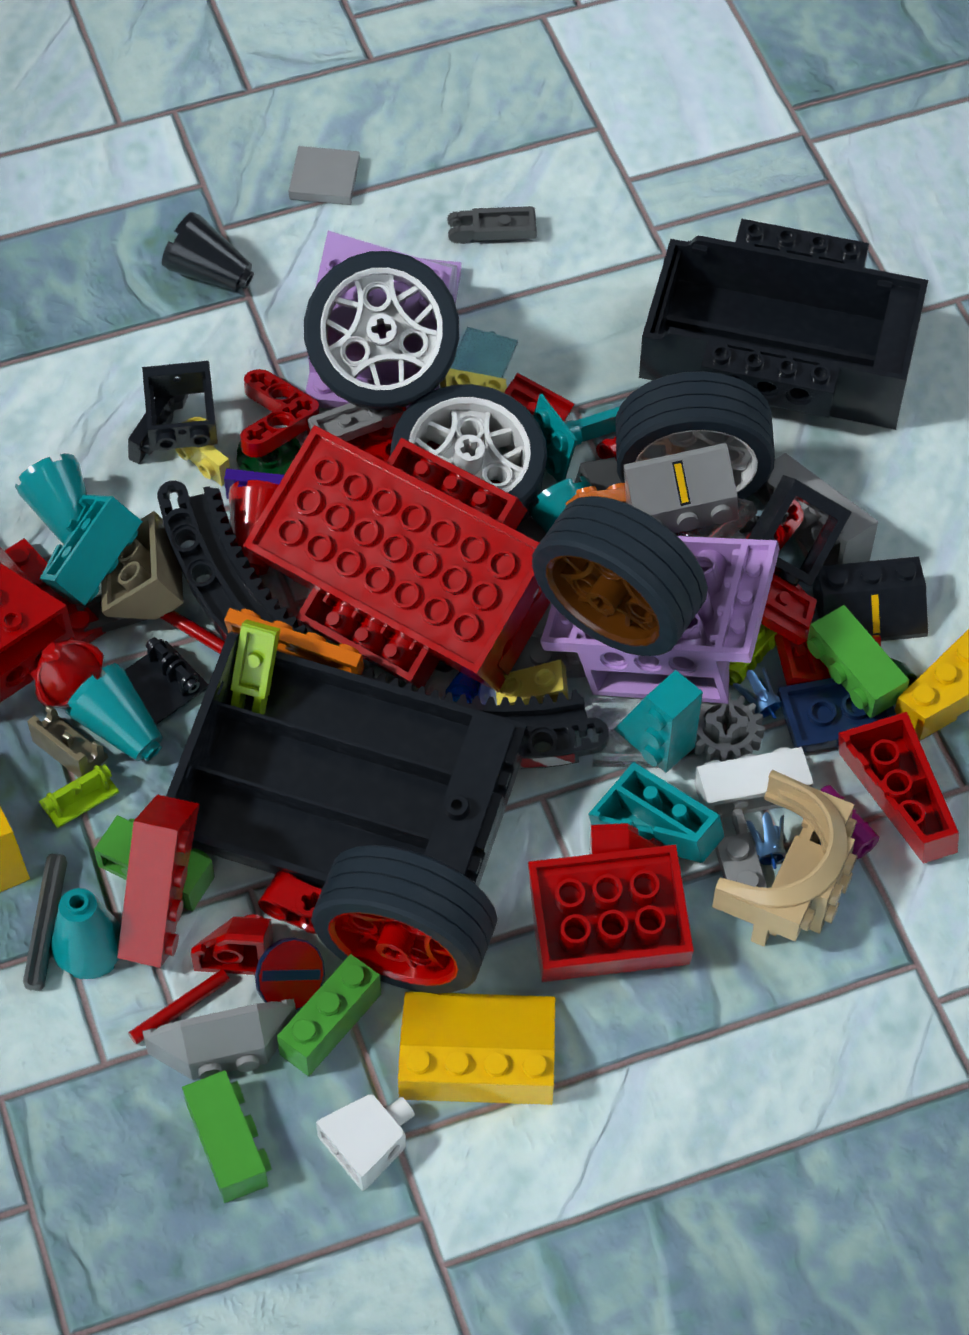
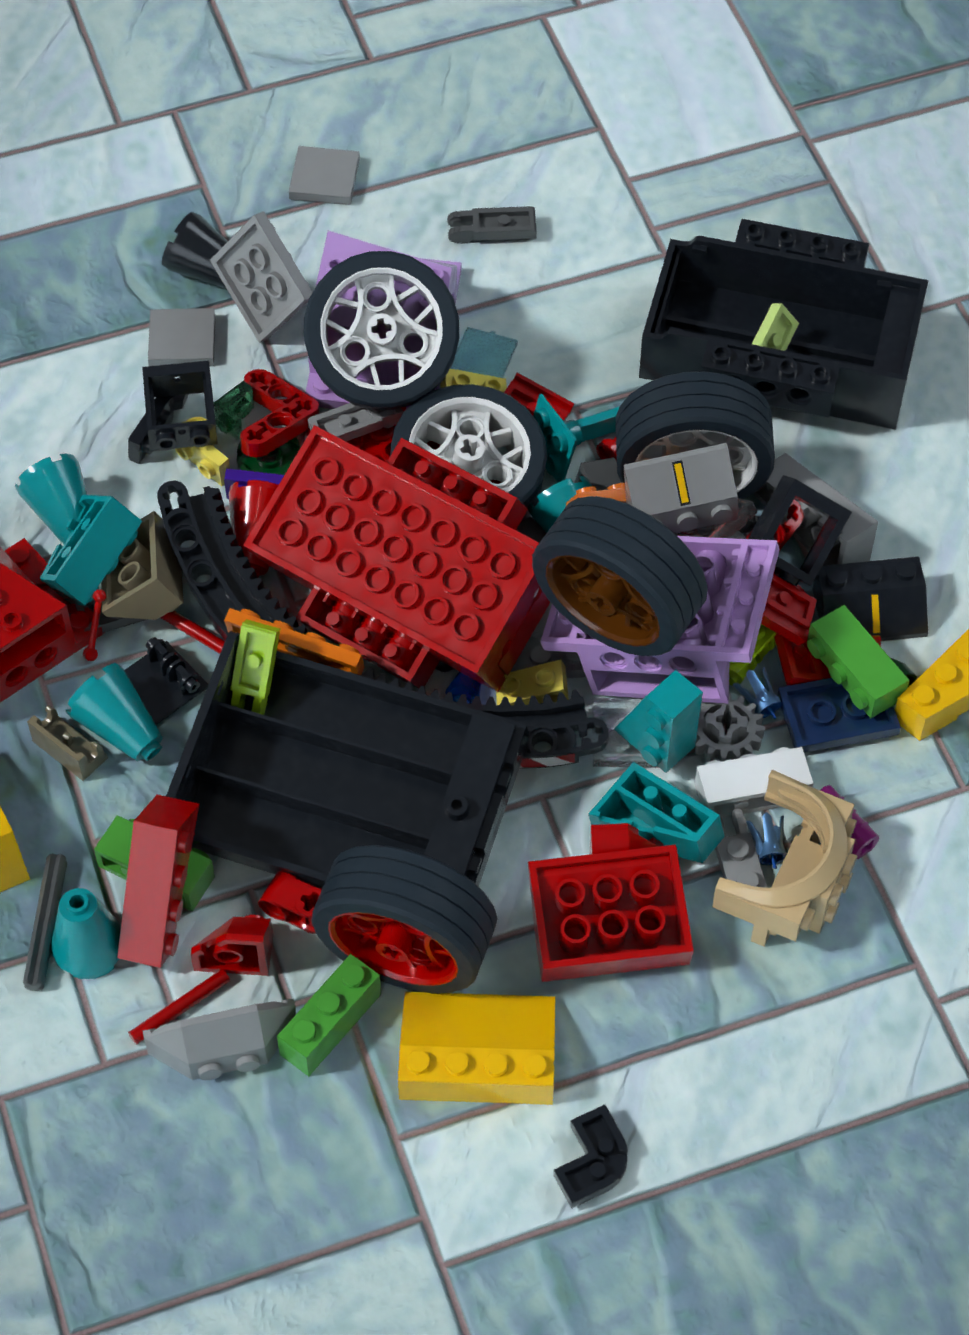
(64, 669): red helmet -> none
(79, 796): lime hinge -> none
(90, 652): none -> red hinge
(181, 336): none -> light grey tile
(227, 1135): bright green brick -> none
(232, 408): none -> clear green bracket
(261, 277): none -> light grey plate
(290, 971): red piece -> none
(365, 1136): white torso -> none
(604, 1158): none -> black plate
(776, 328): none -> yellowish green plate
(900, 780): red wedge -> none

